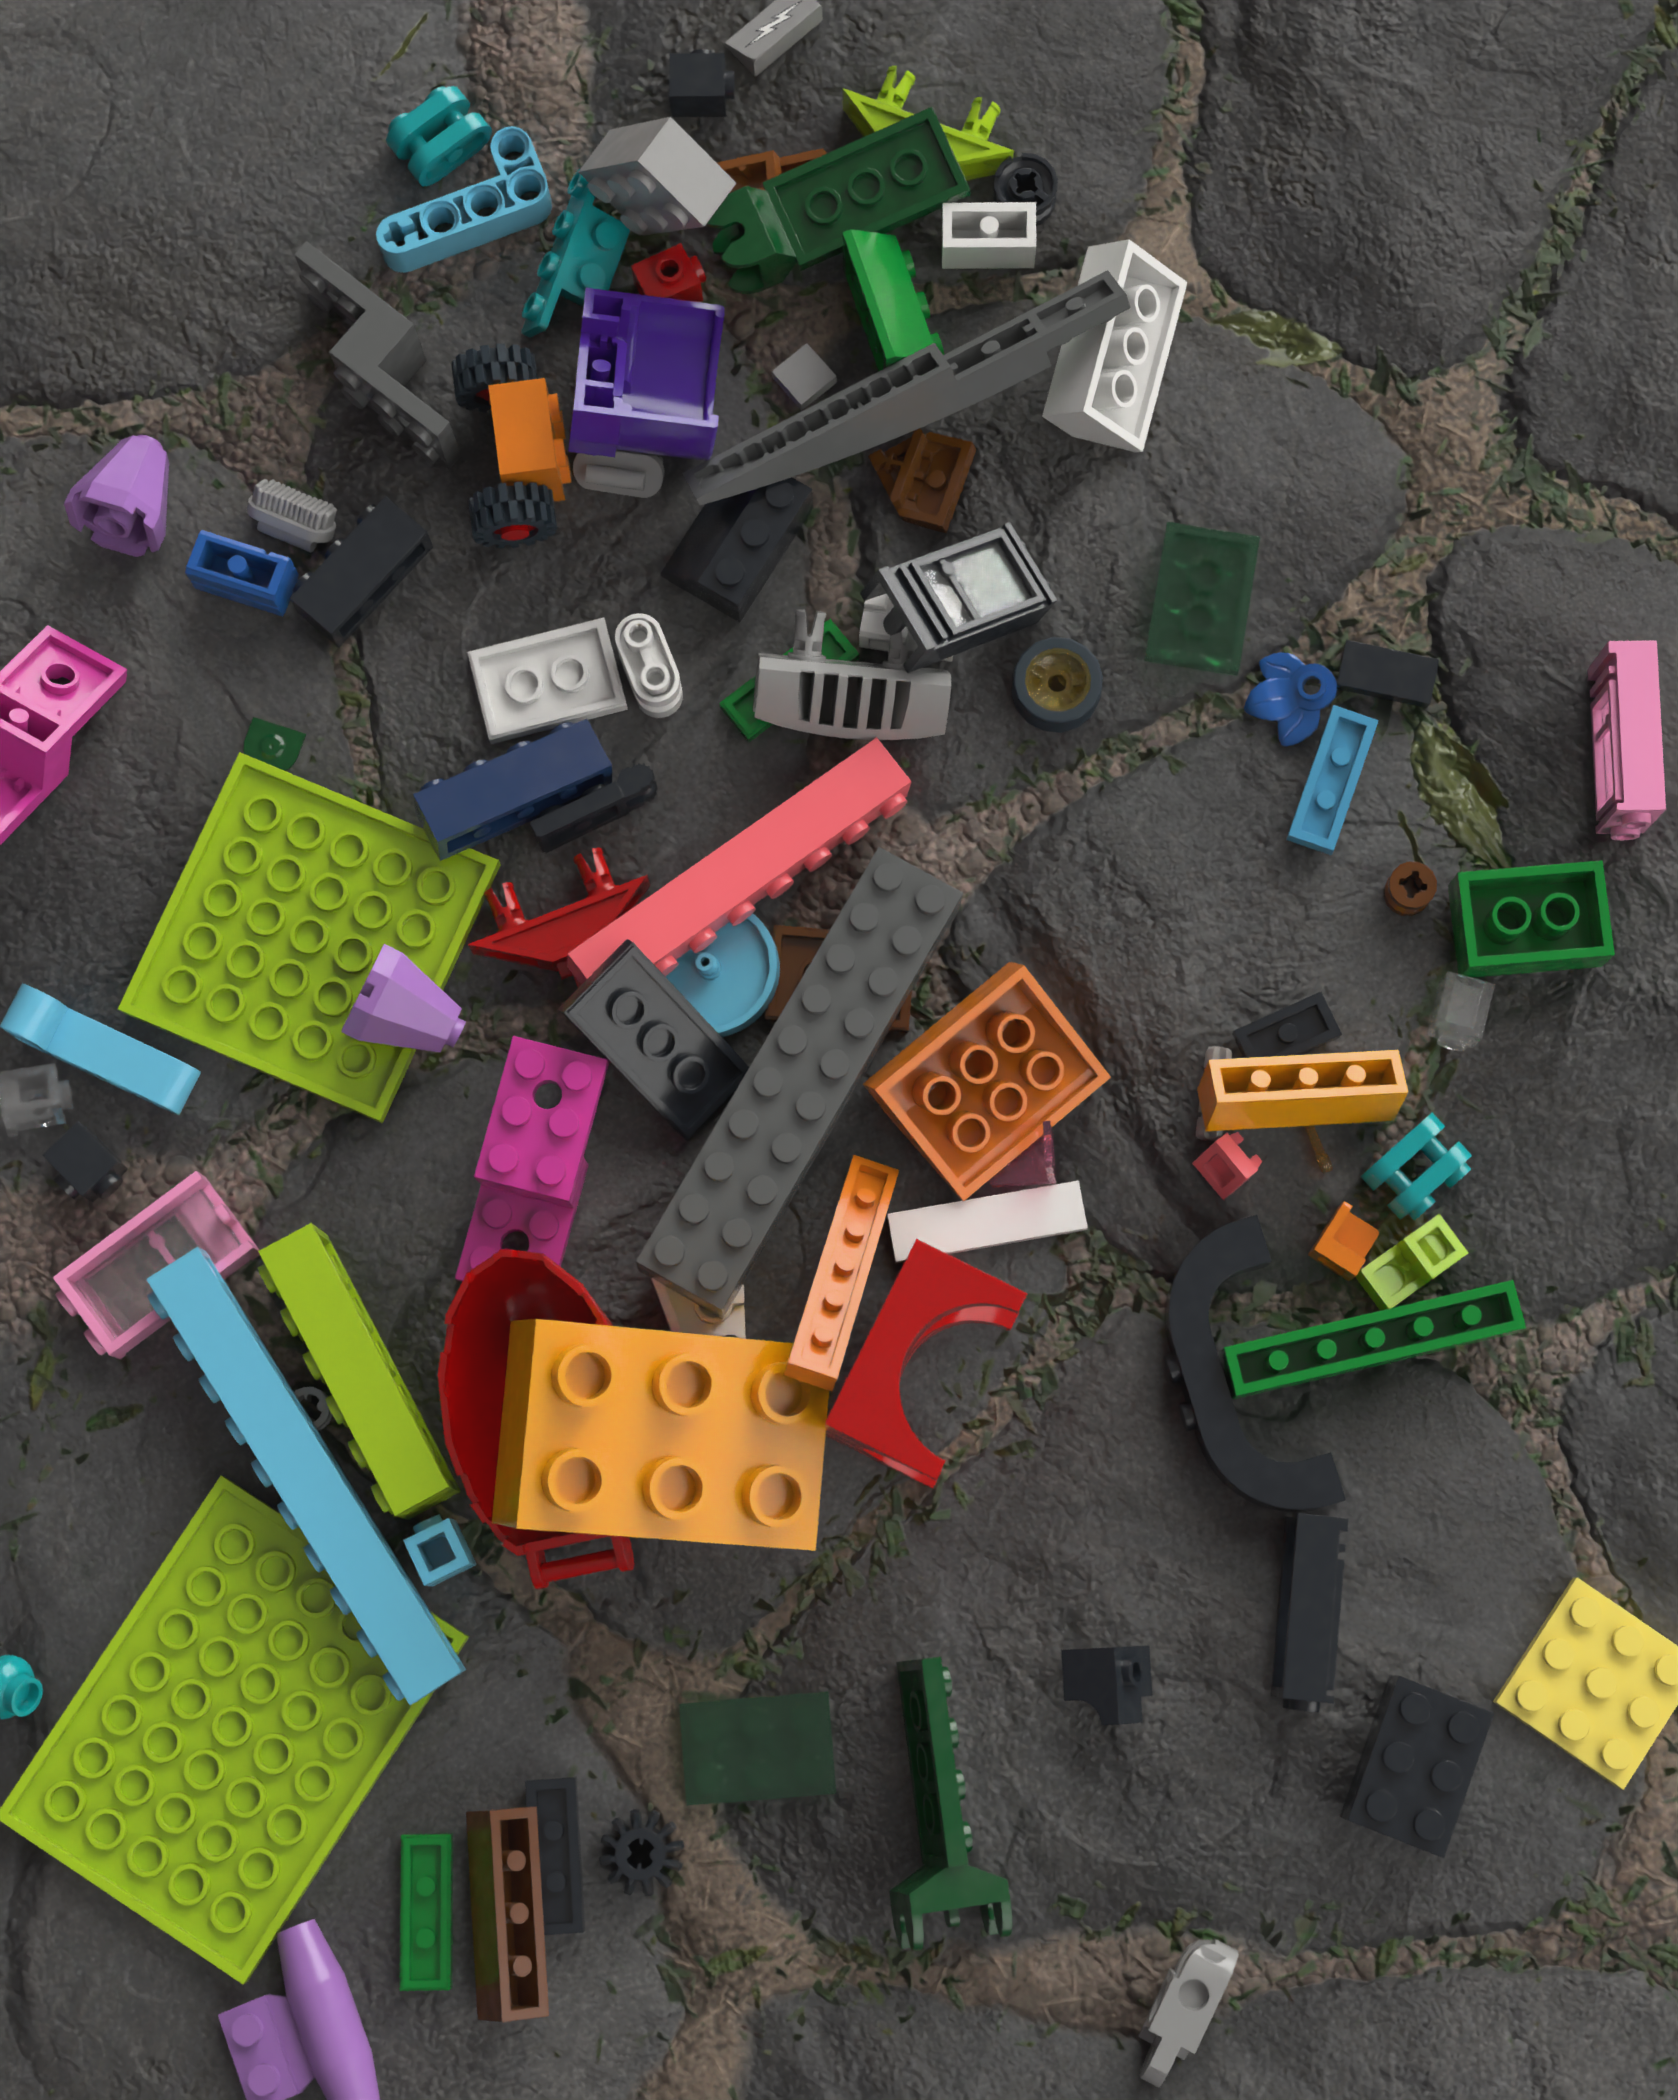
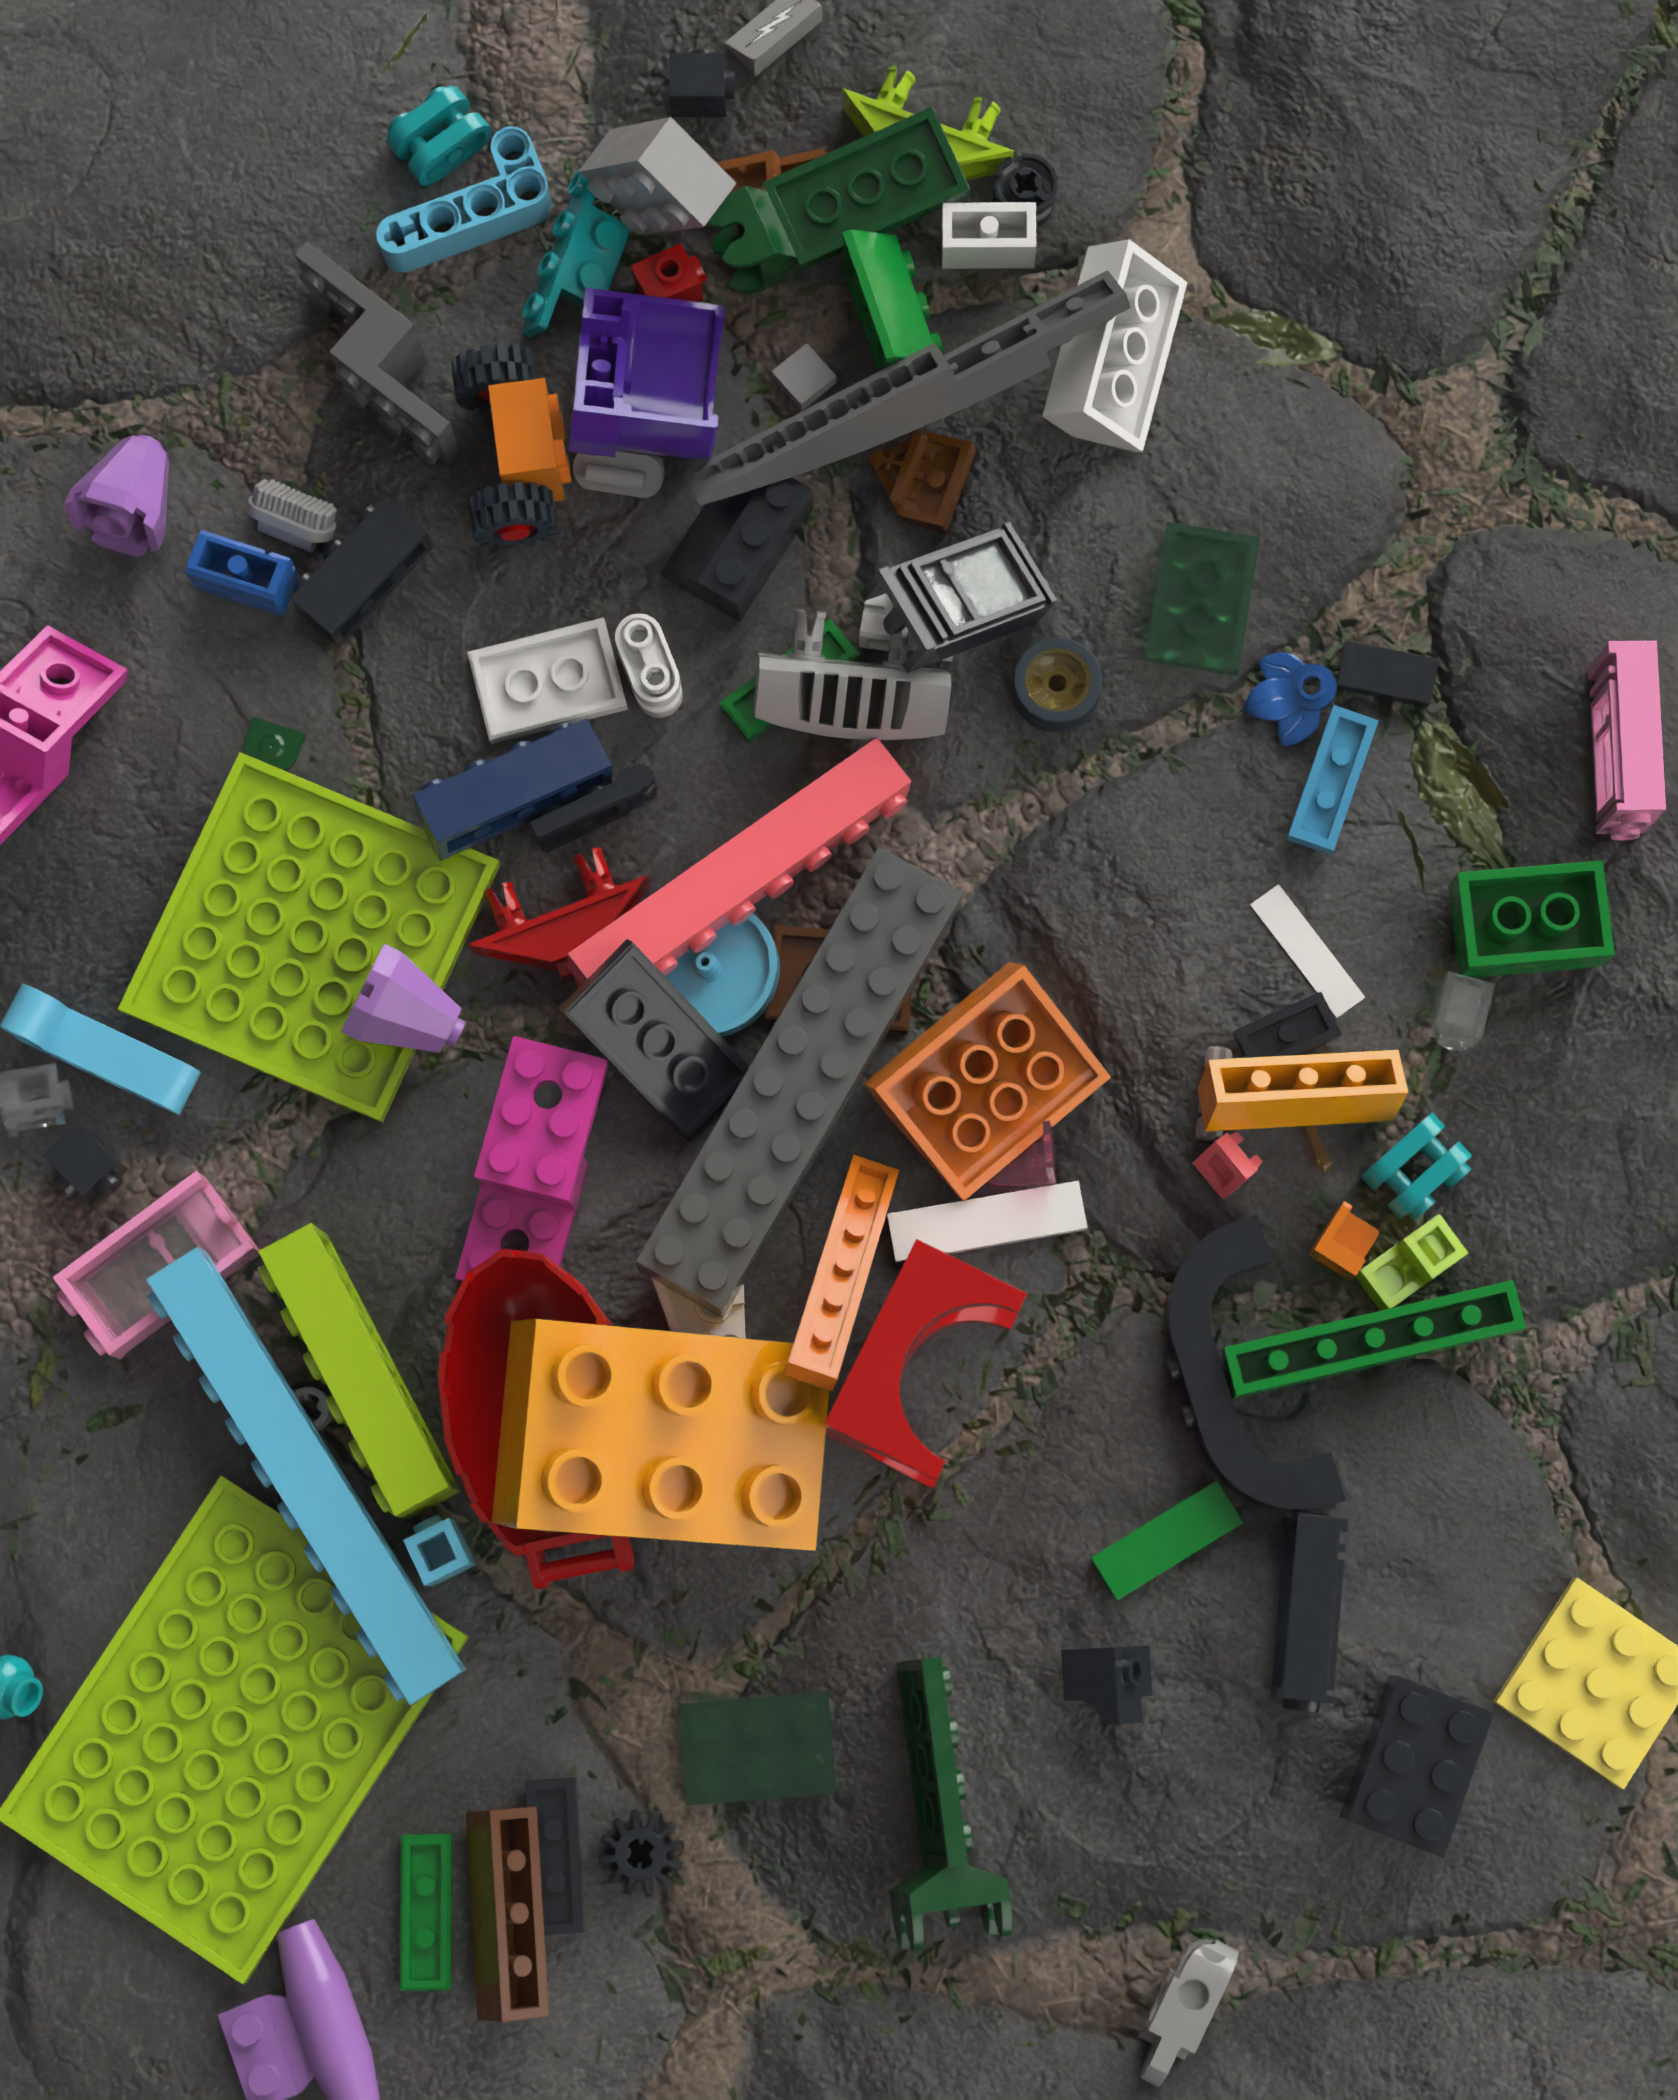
(1166, 1540): none -> green tile
(1307, 950): none -> white sticker
(1406, 898): reddish brown wheel -> none

